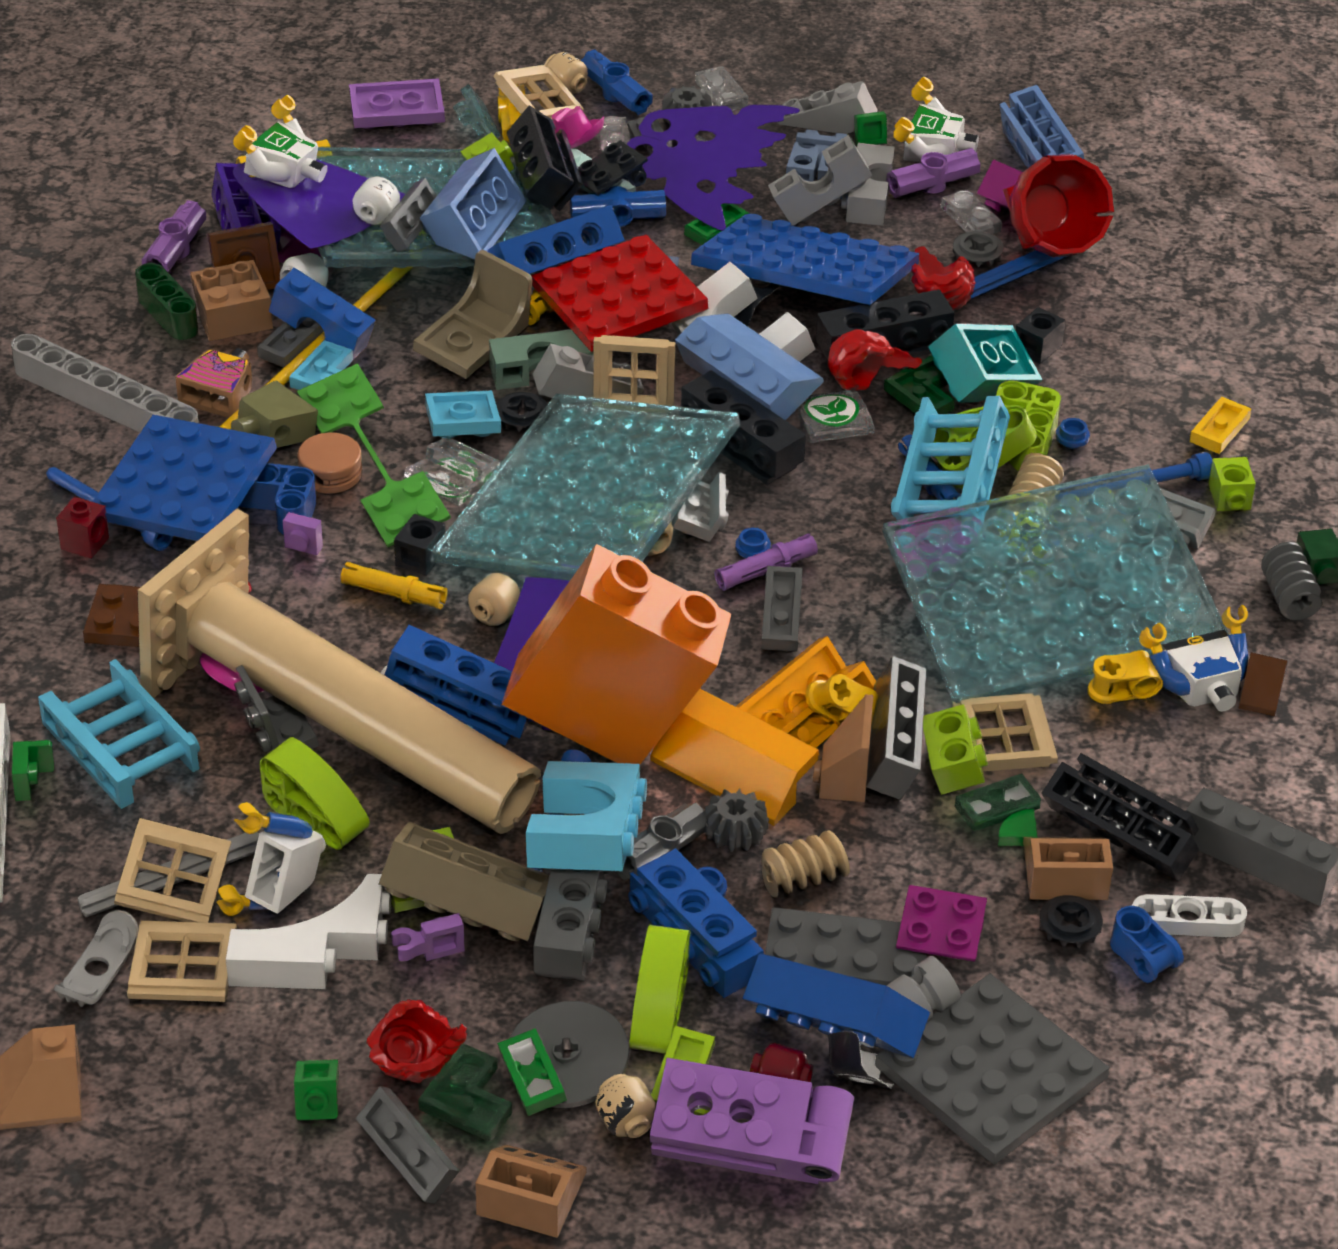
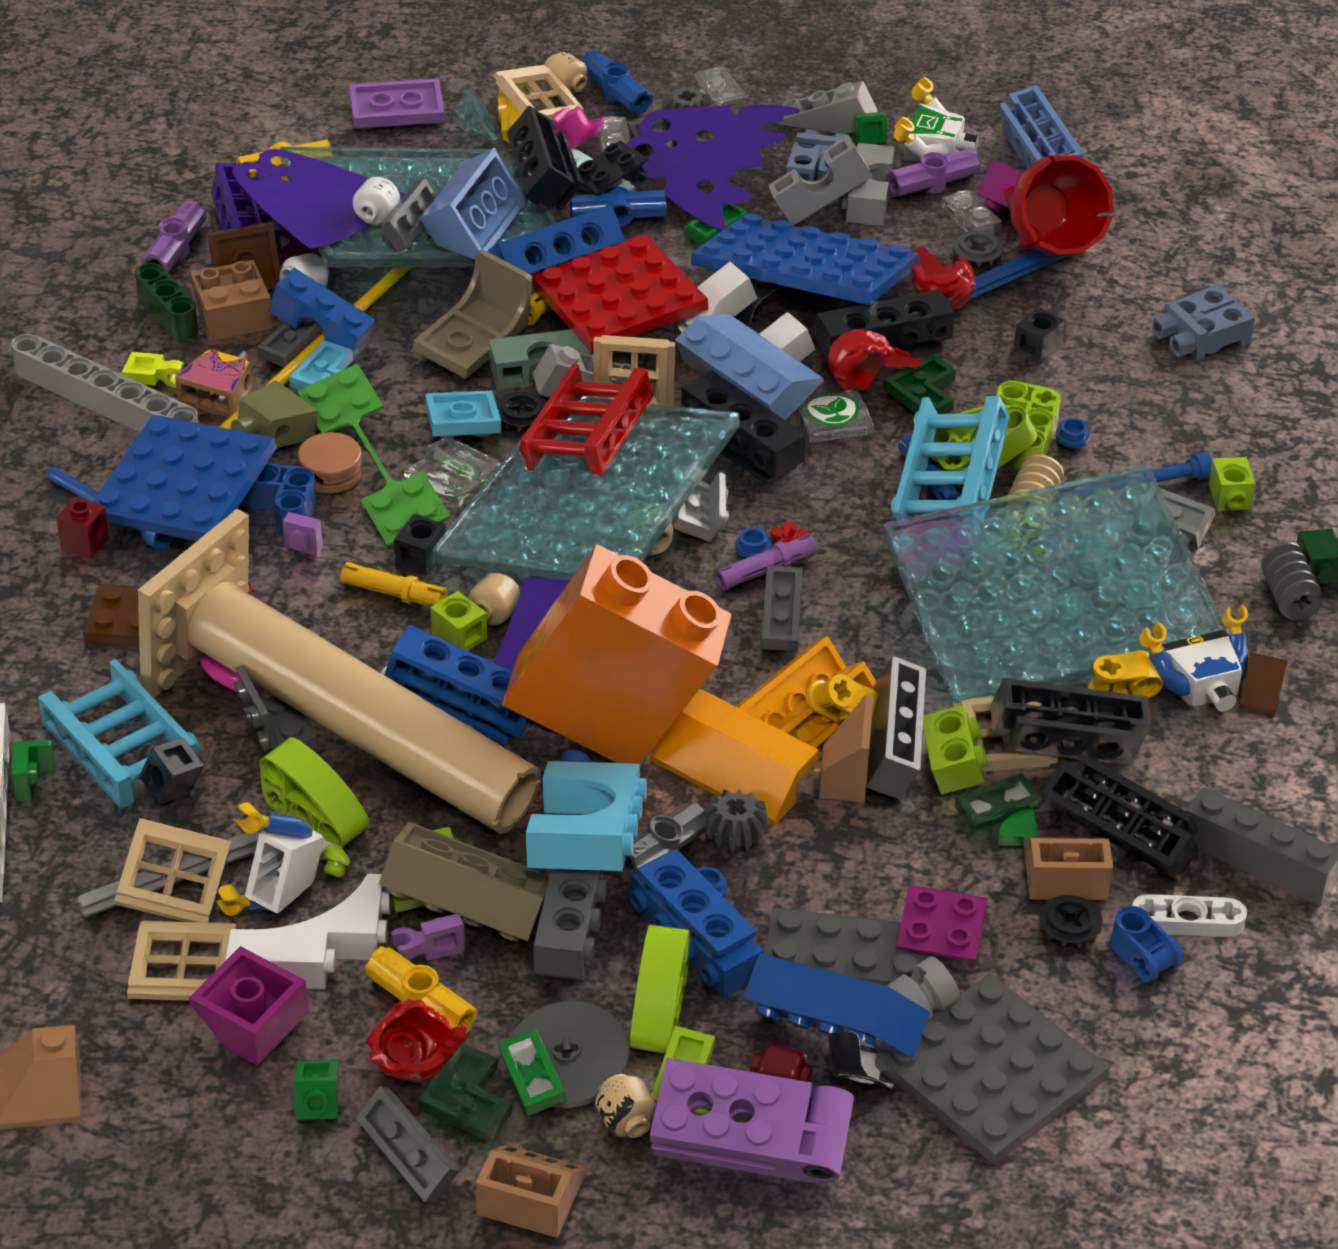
(112, 945): light grey piece -> none
(150, 368): none -> neon yellow plate
(171, 770): none -> black brick
(251, 1004): none -> magenta slope
(282, 151): white torso -> none
(336, 860): none -> lime arm
(418, 983): none -> yellow piece
(459, 621): none -> lime brick
(487, 143): lime bracket -> none
(604, 436): none -> red fence
(787, 532): none -> red plant
(803, 860): tan piece -> none
(980, 359): teal slope -> none
(1085, 727): none -> black brick
(1204, 324): none -> sand blue hips
(1220, 425): yellow plate -> none

